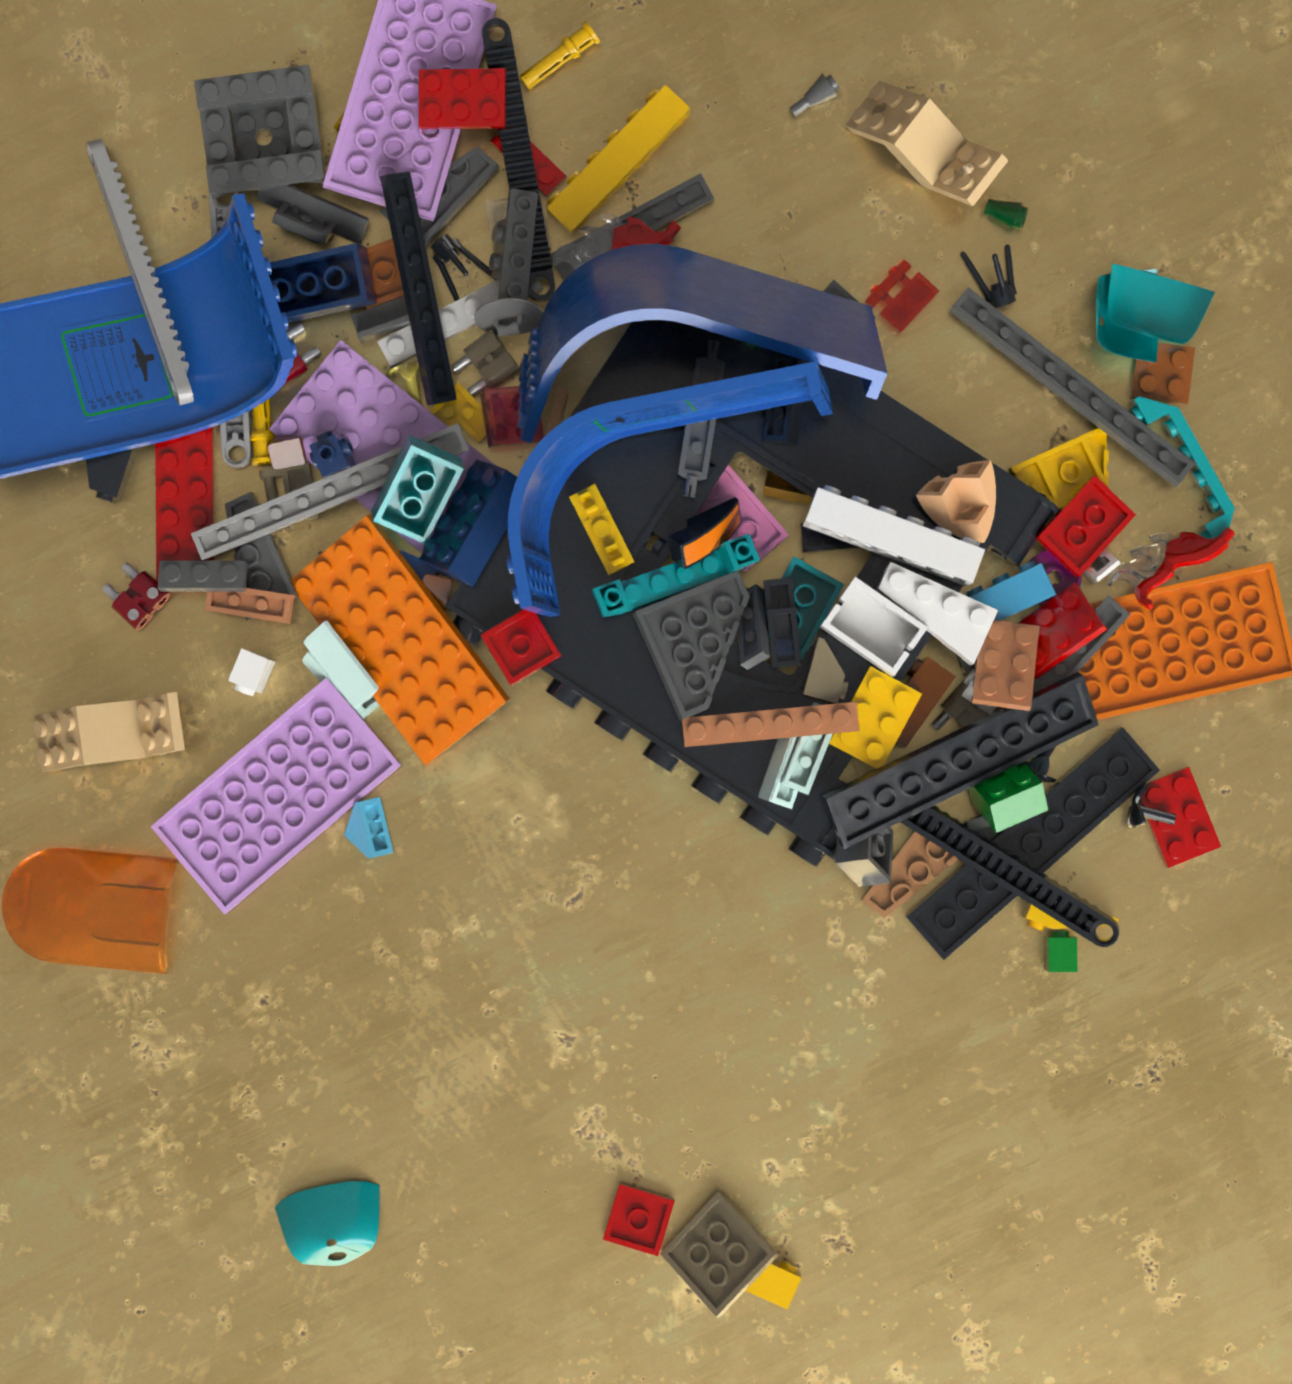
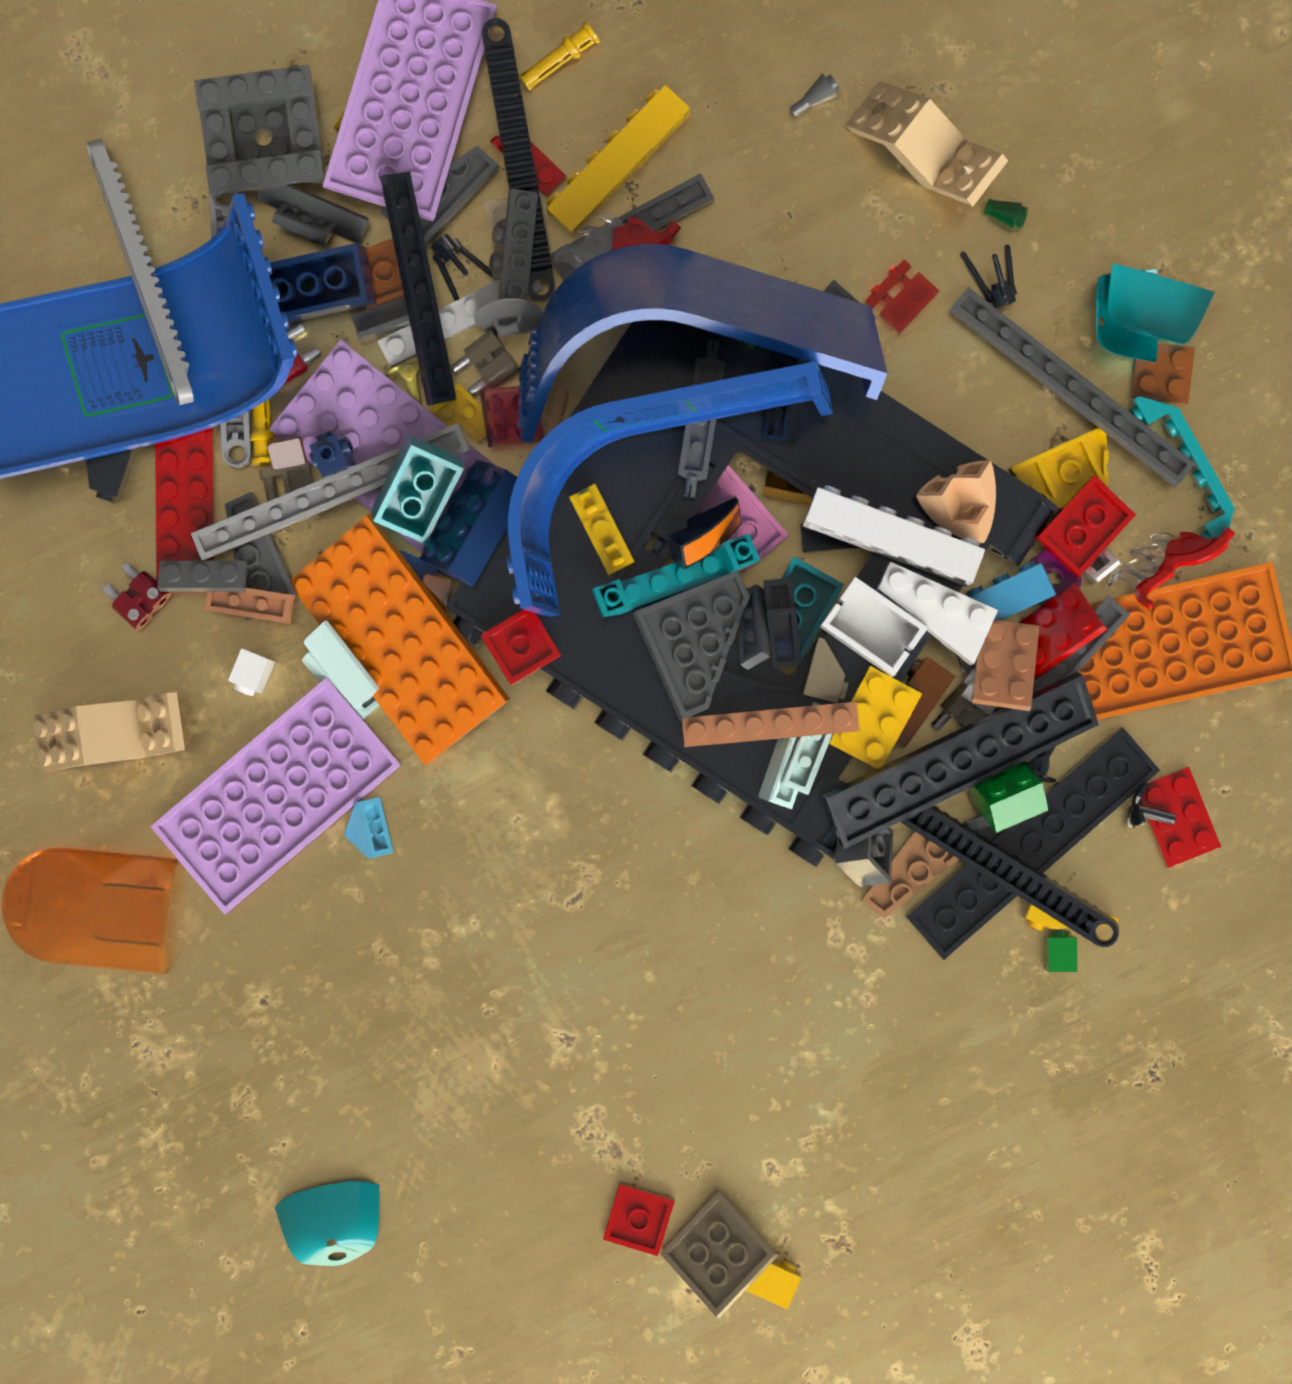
(462, 98): red plate -> none

